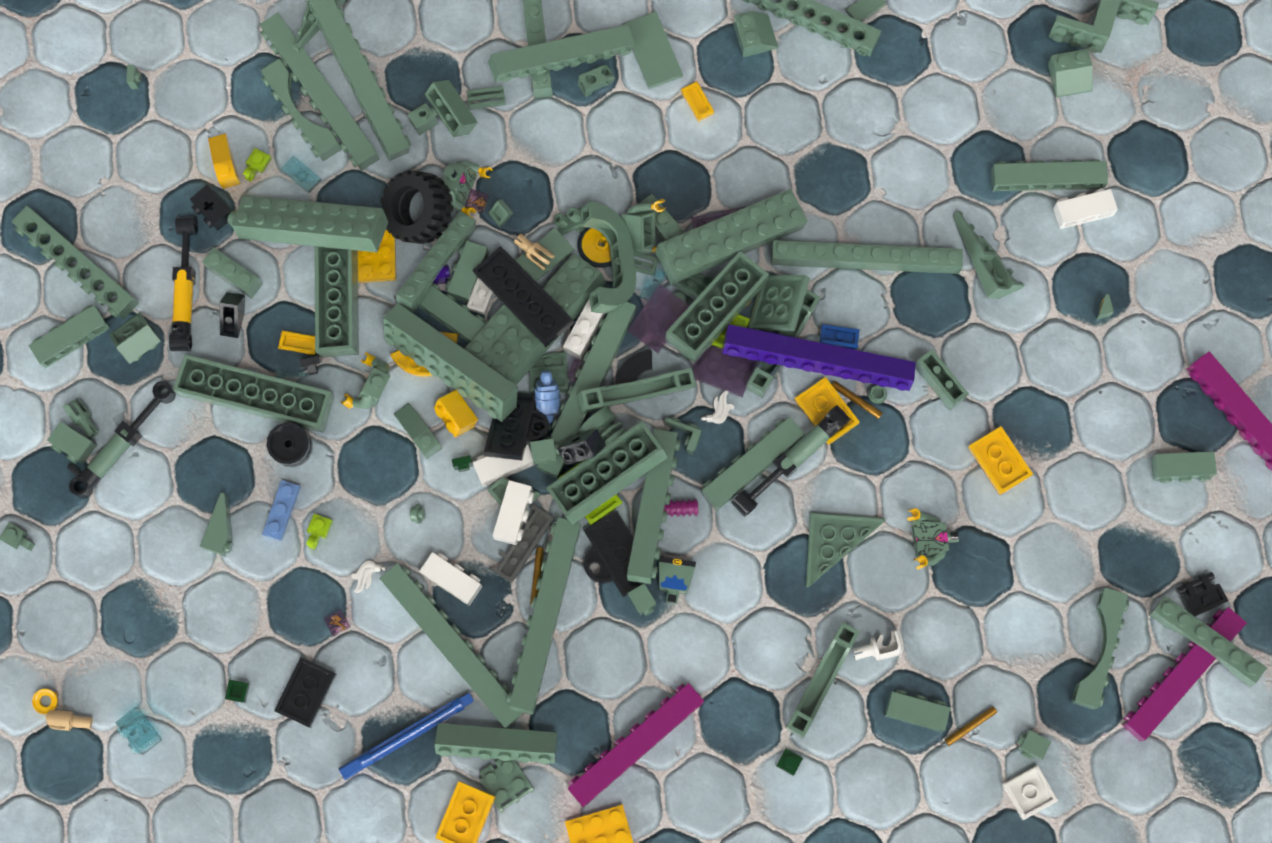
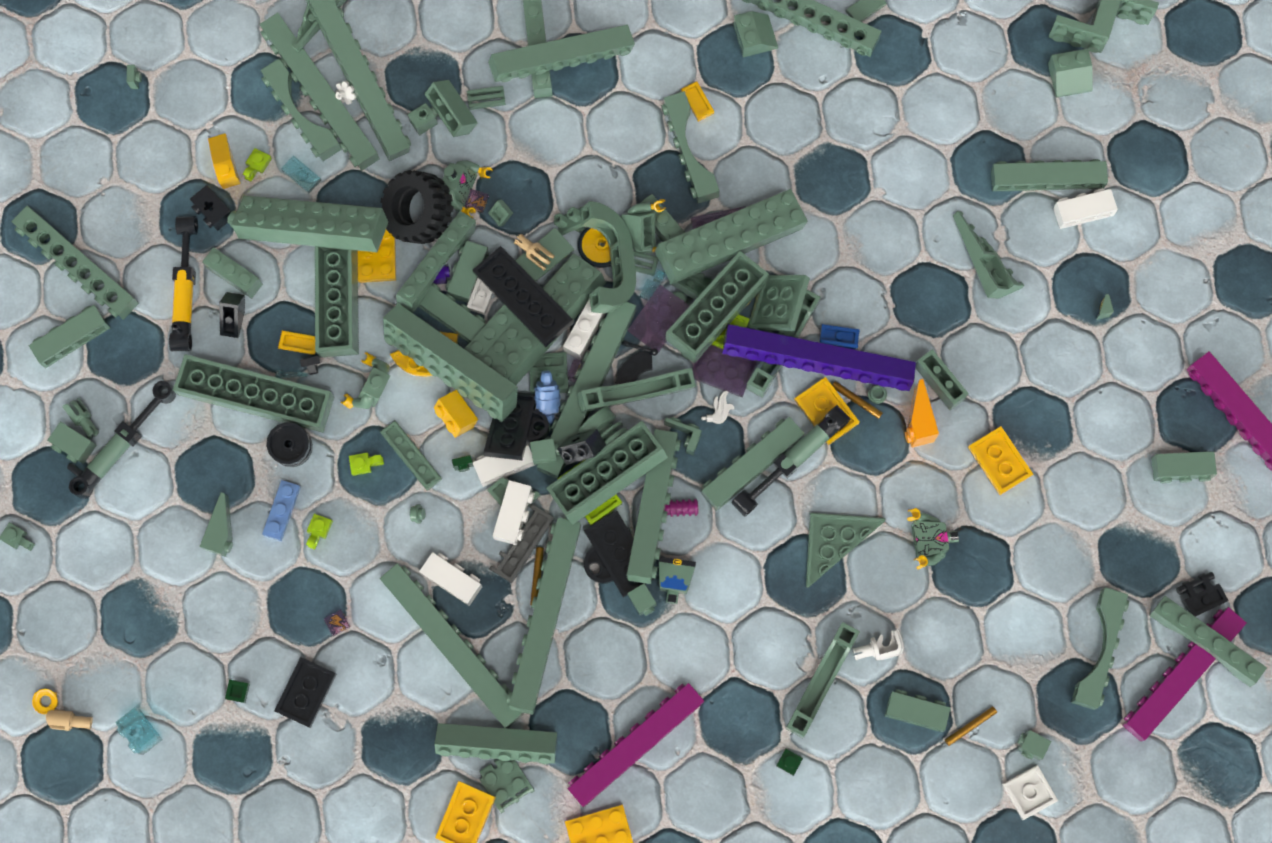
(134, 338): sand green slope -> none
(345, 93): none -> white plant
(362, 463): none -> lime plate
(364, 575): white piece -> none
(405, 736): blue piece -> none
(411, 455): none -> sand green tile
(418, 431): sand green slope -> none
(595, 79): sand green leg -> none
(653, 51): sand green tile -> none
(654, 351): none -> black hinge
(702, 181): none -> sand green arch
(867, 257): sand green brick -> none
(921, 422): none -> light orange slope

